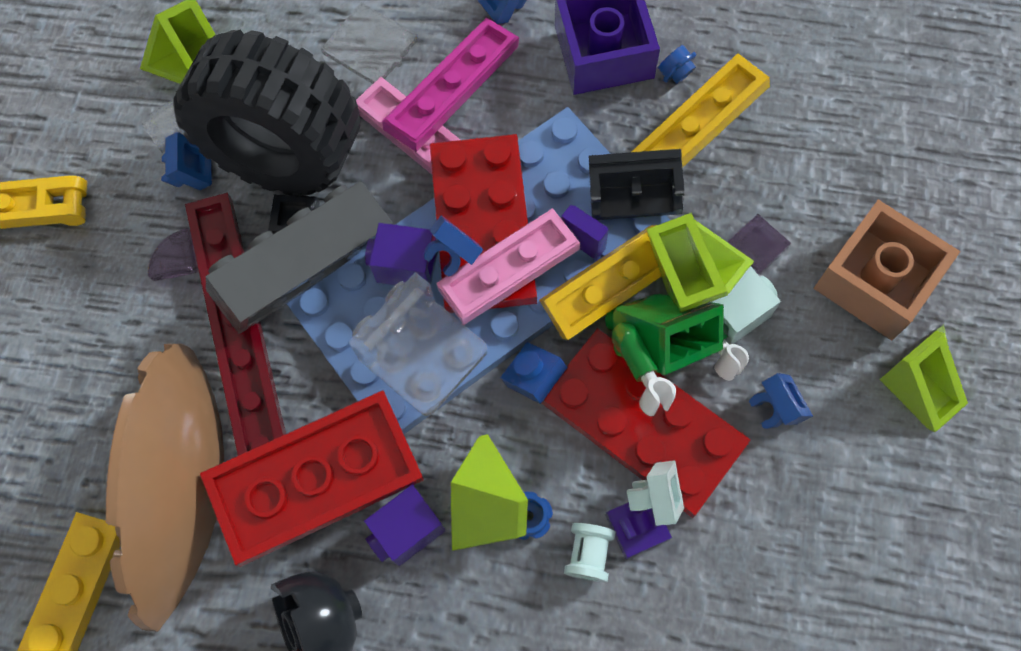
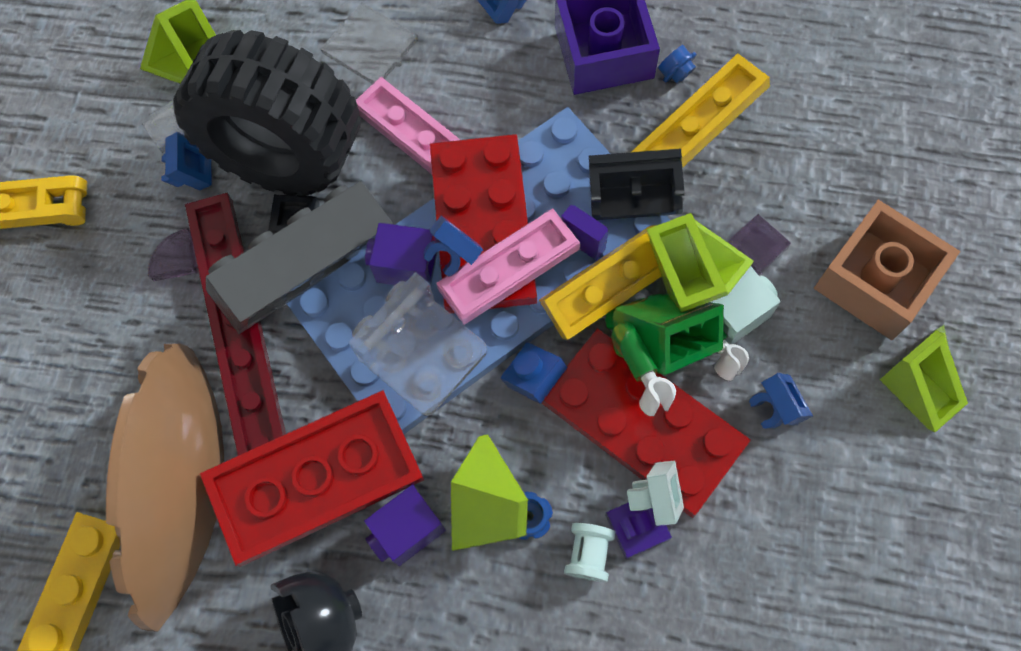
(450, 84): dark pink tile -> none

